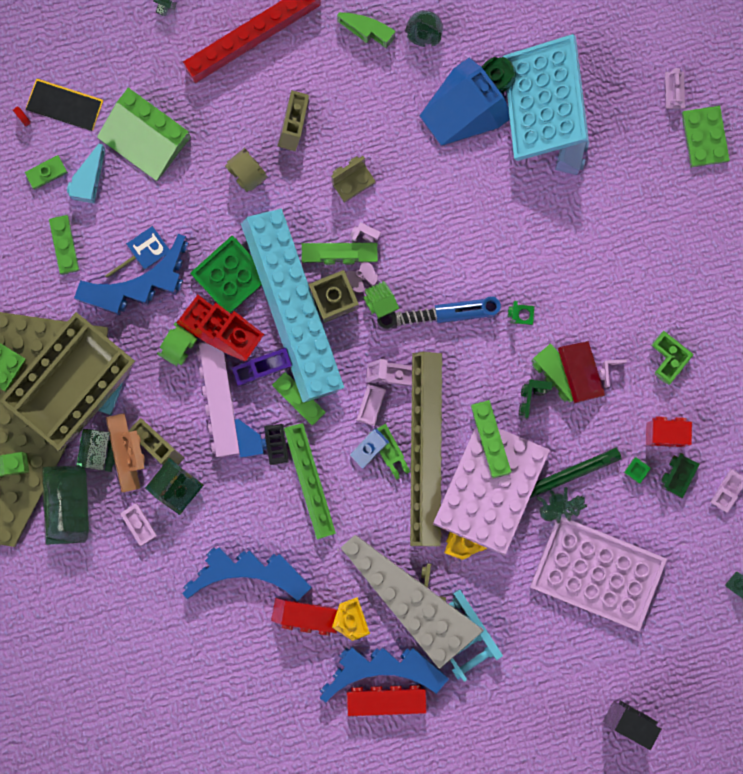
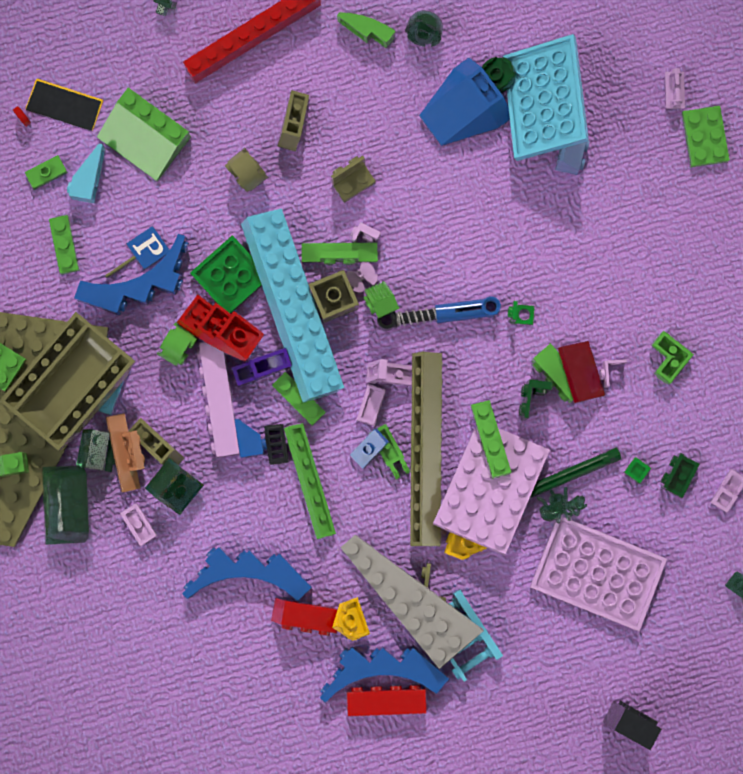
(669, 433): red brick -> none

